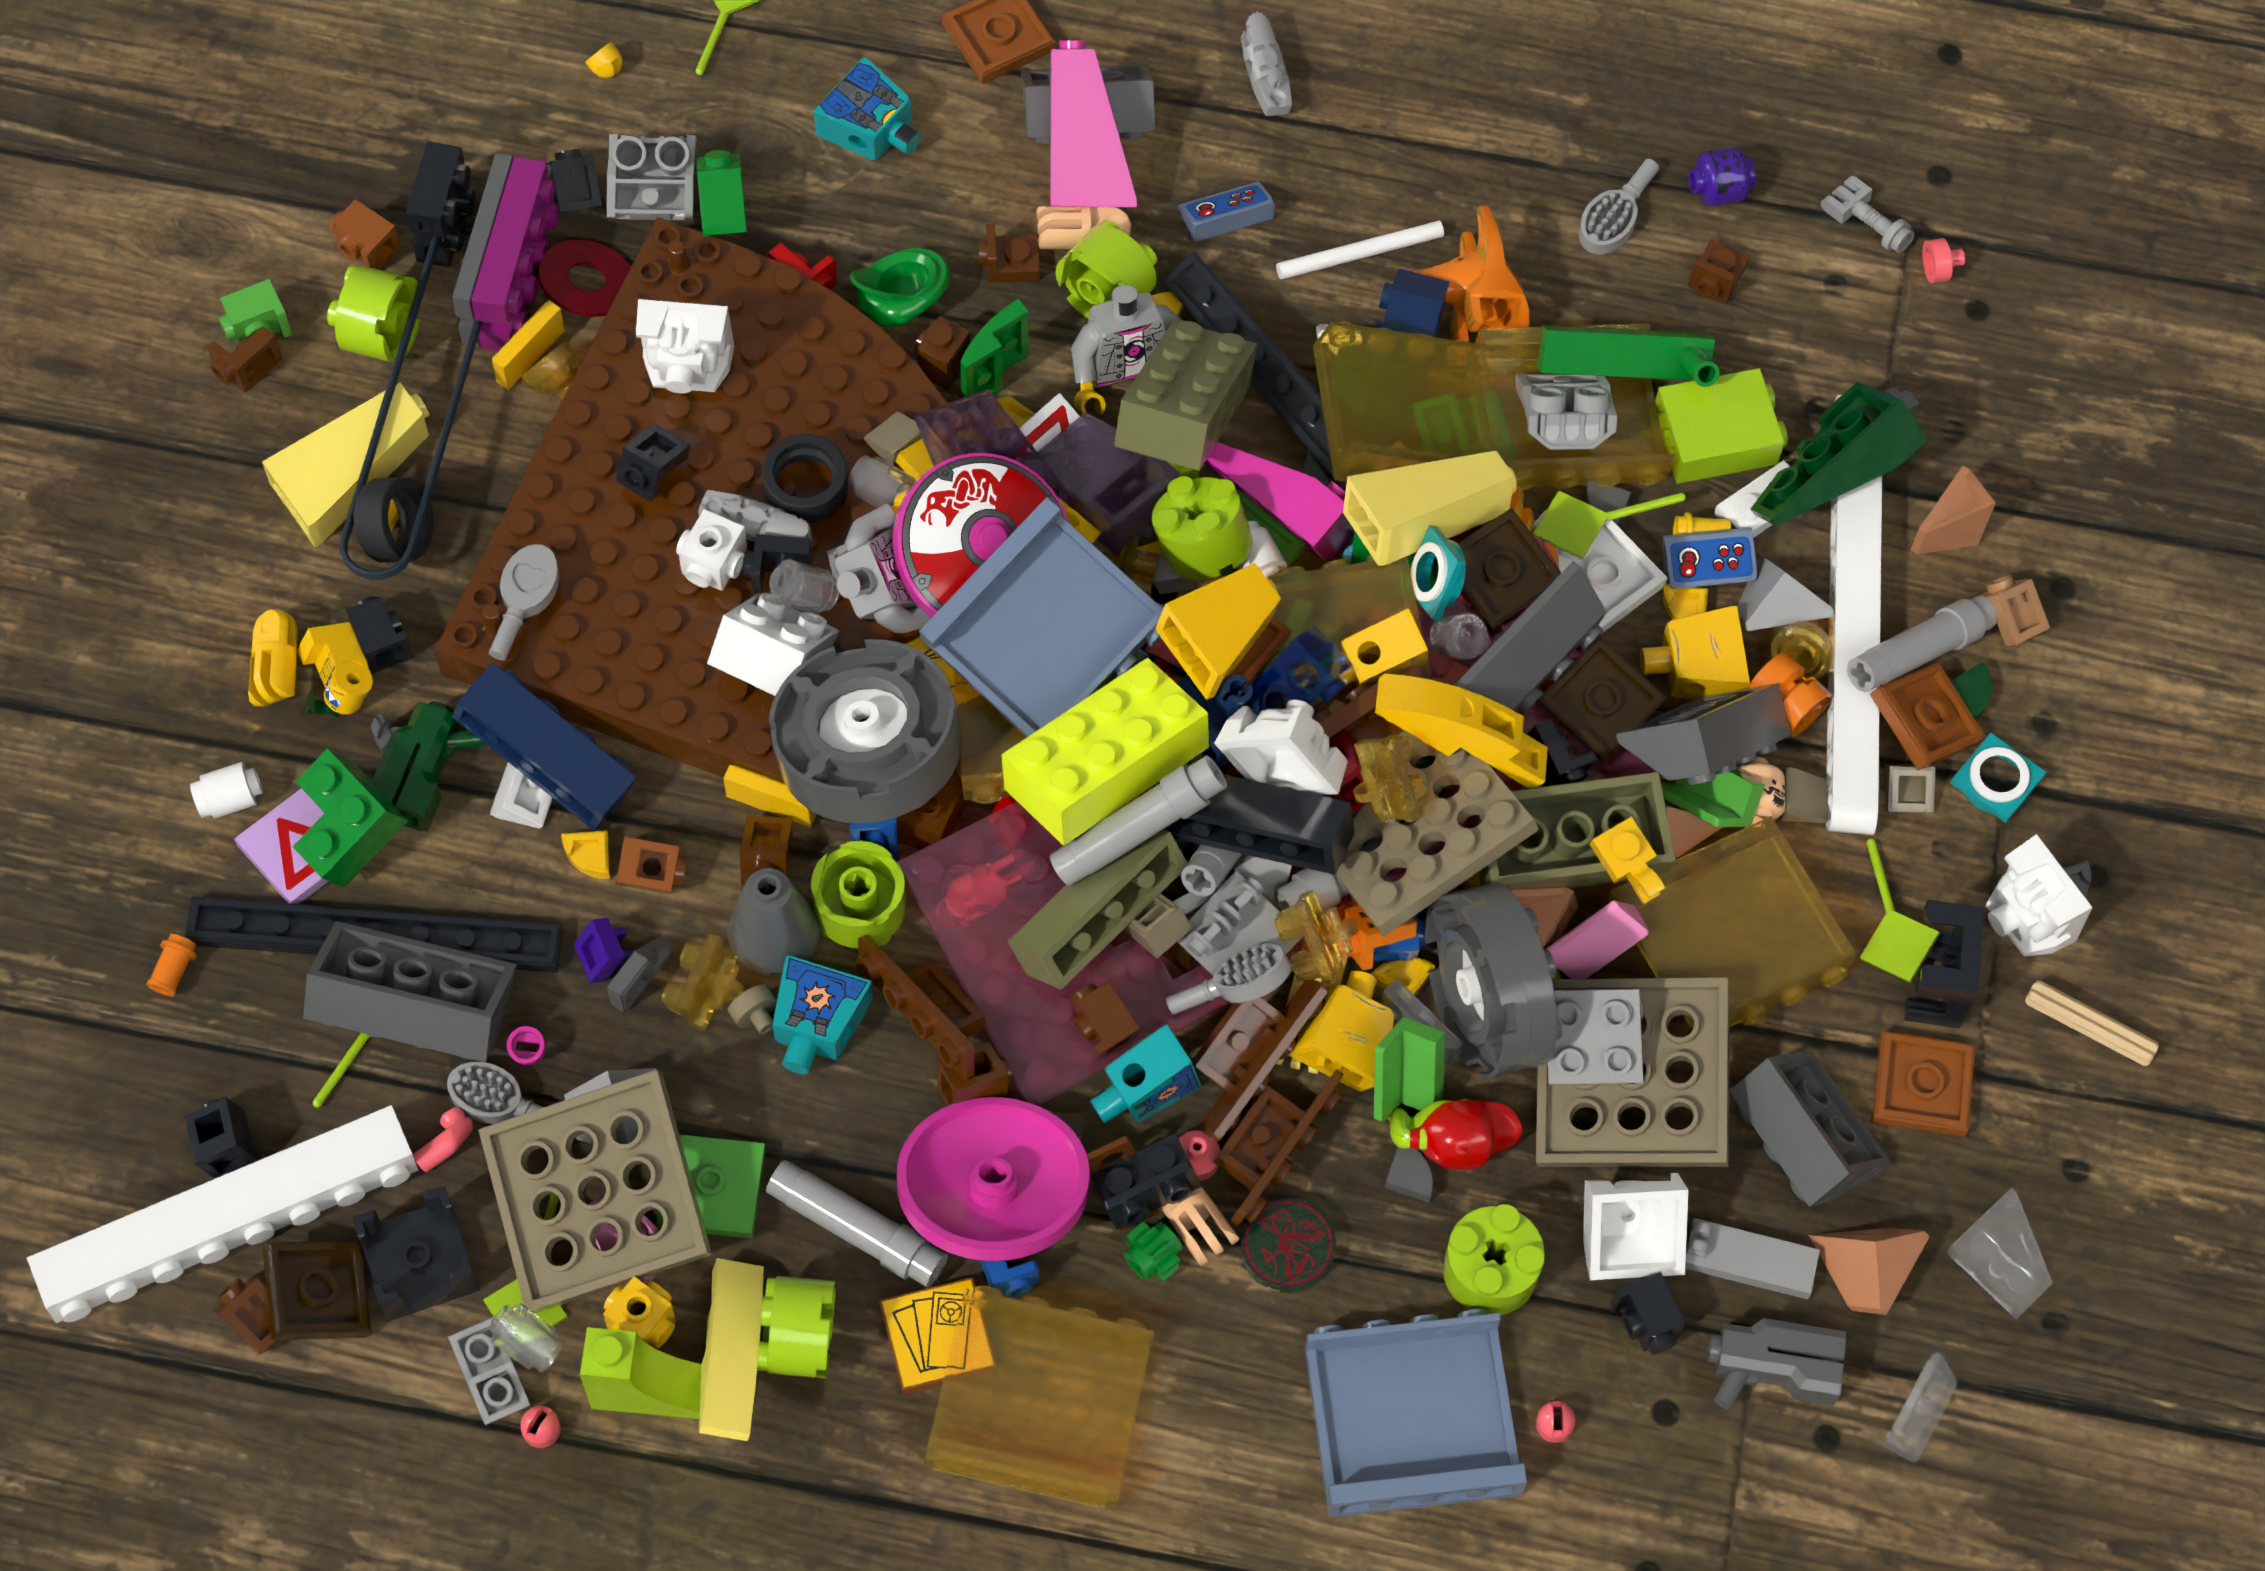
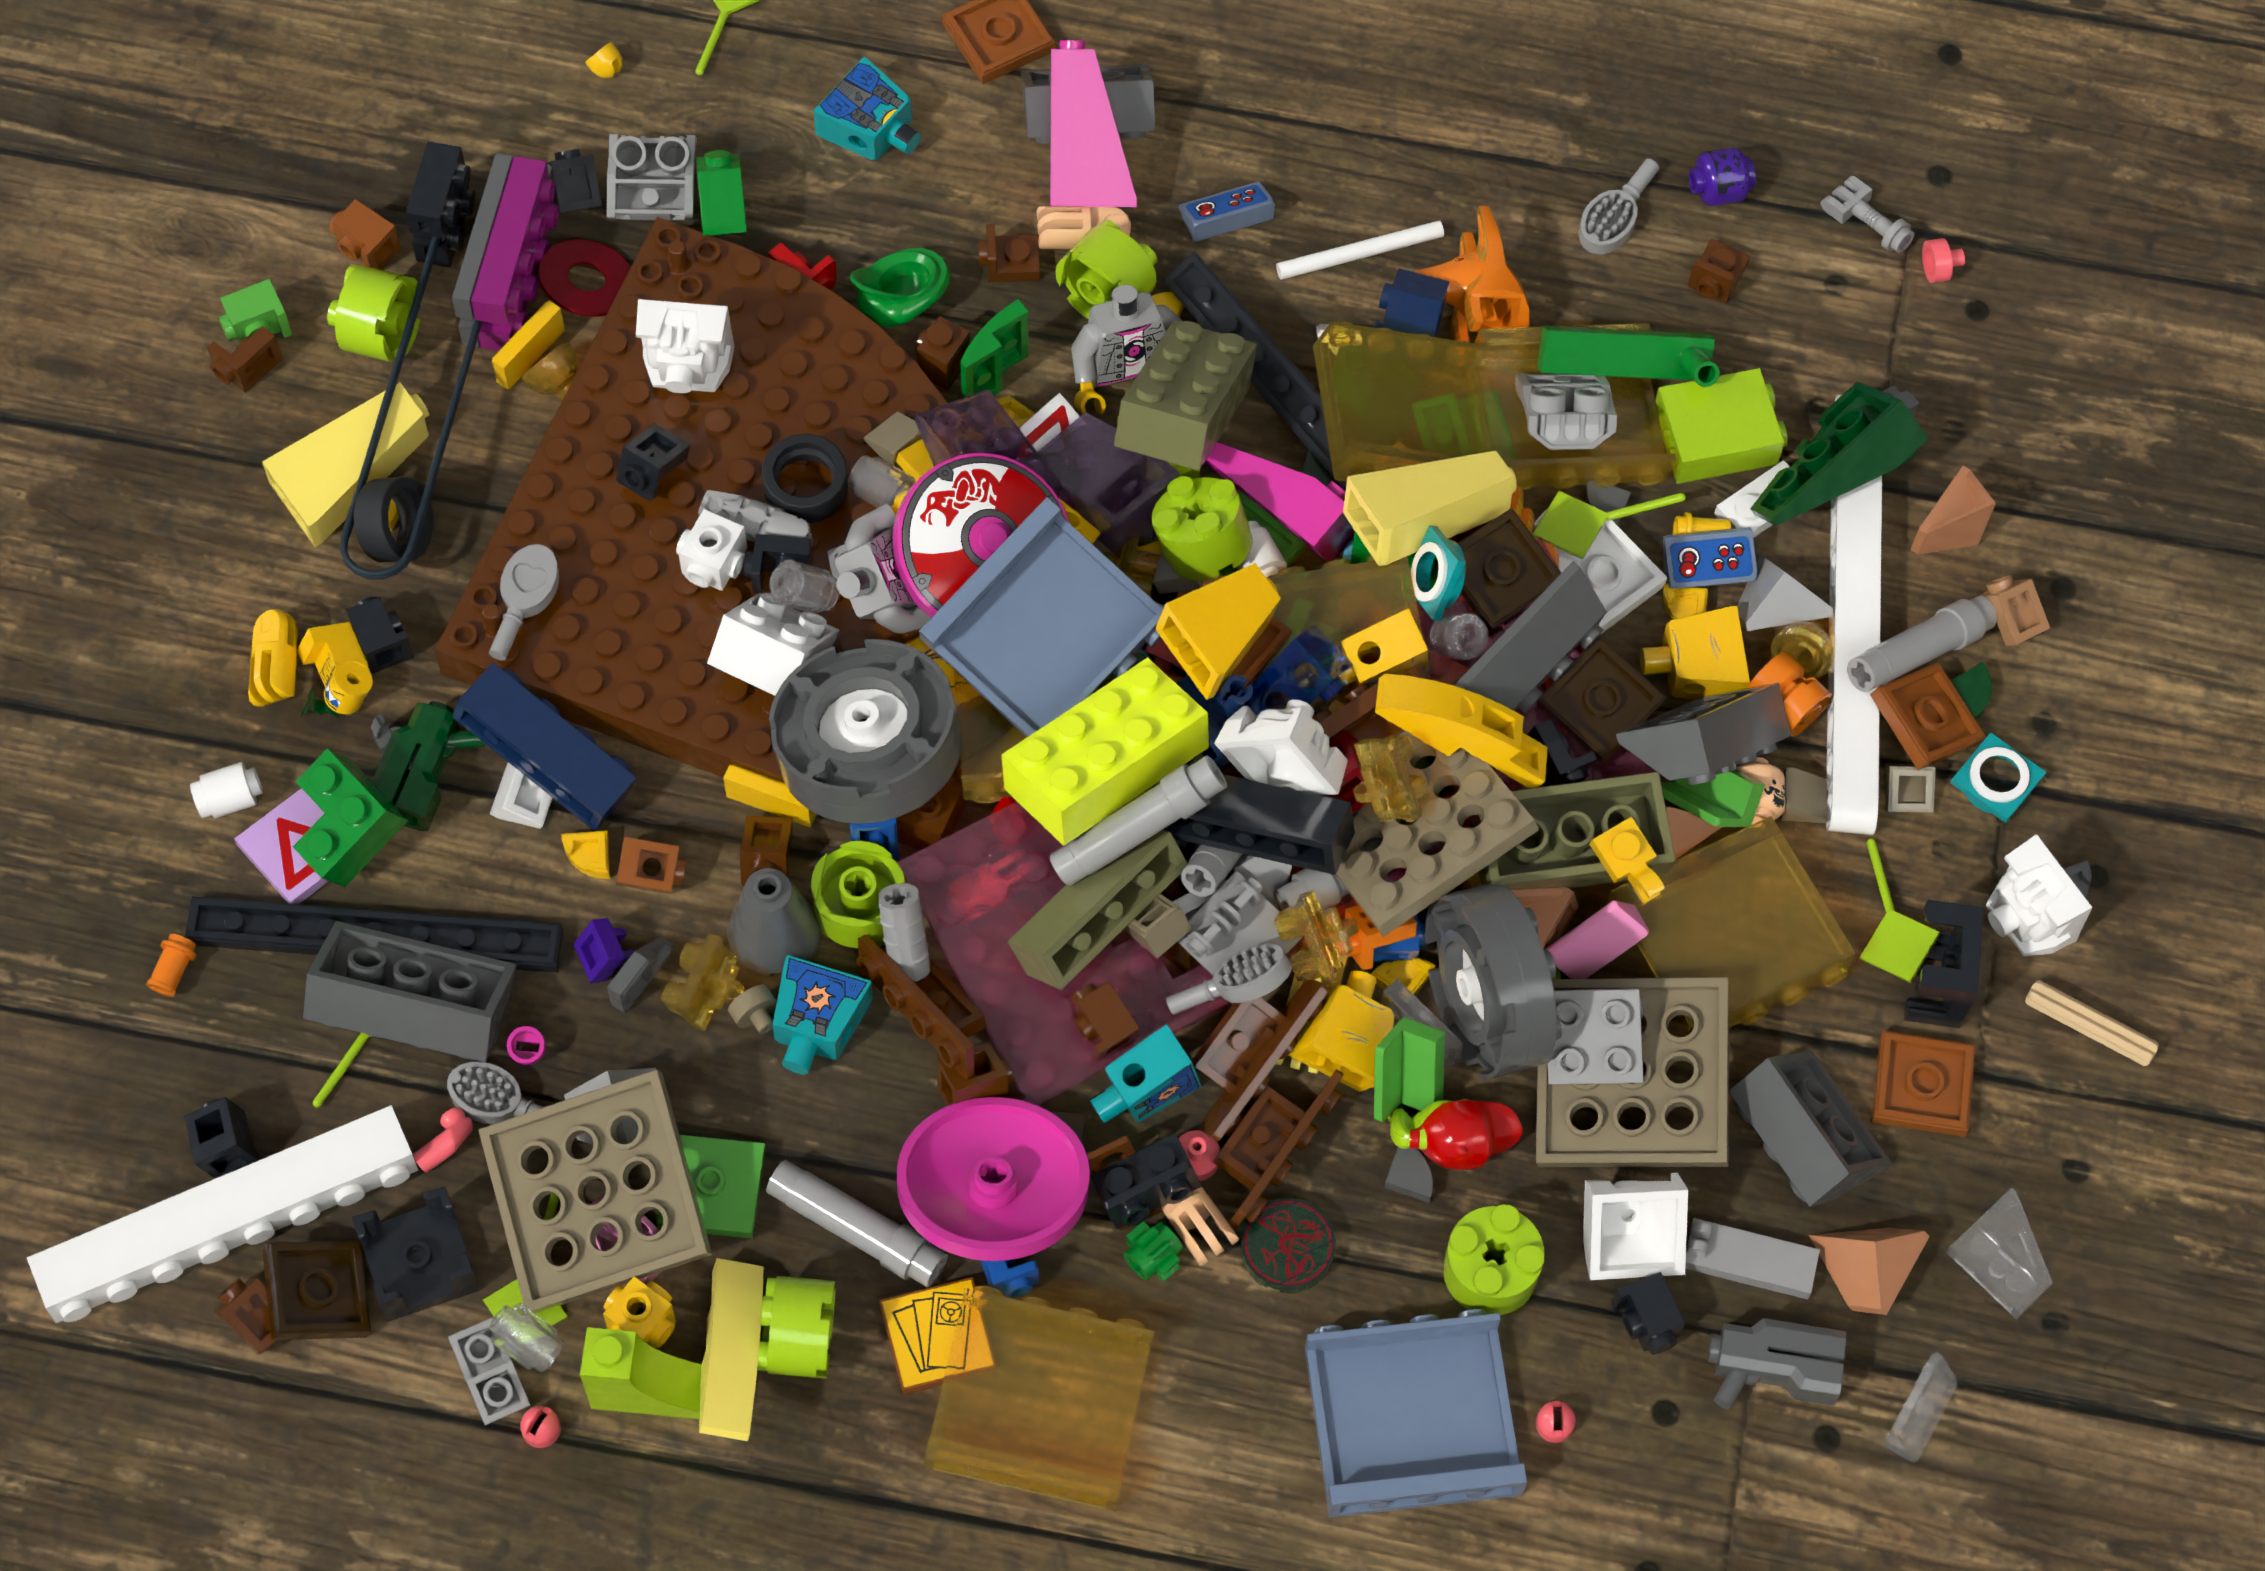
(904, 929): none -> light grey axle
(1266, 66): light grey hinge -> none

